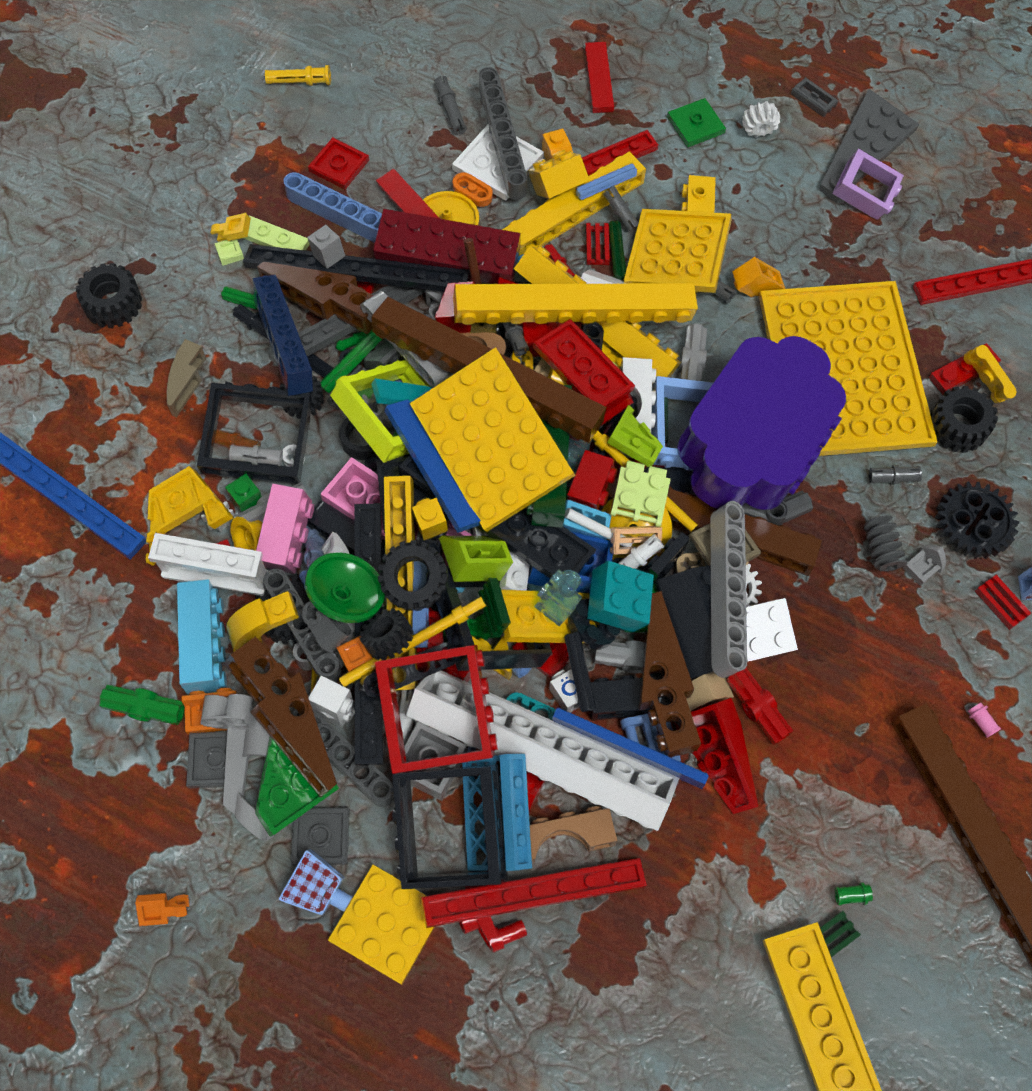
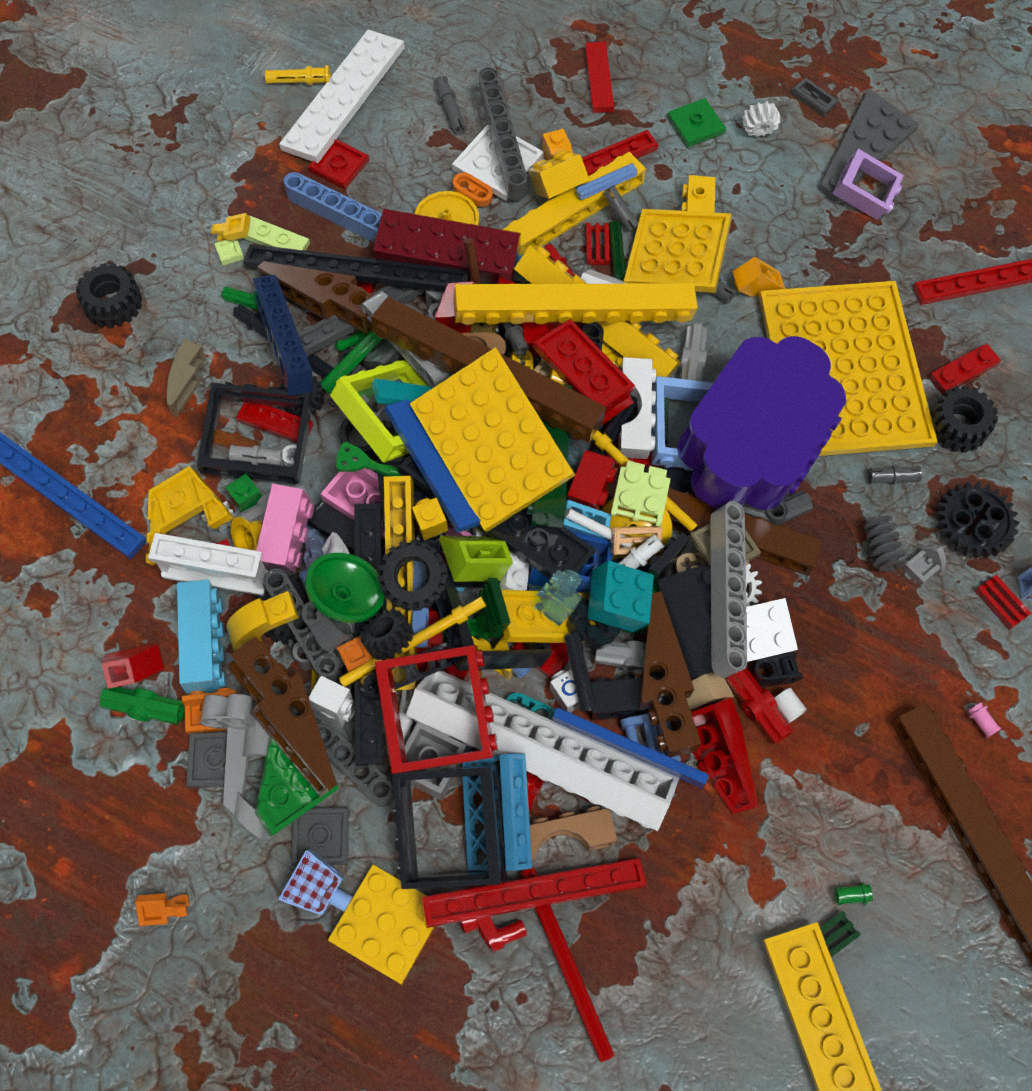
(131, 665): none -> red slope
(271, 420): none -> red plate
(326, 246): light grey brick -> none
(342, 96): none -> white plate
(362, 461): none -> green piece
(403, 195): red tile -> none
(573, 978): none -> red axle
(635, 439): lime wing -> none
(780, 668): none -> black piece
(789, 705): none -> white beam
(991, 373): yellow plate -> none

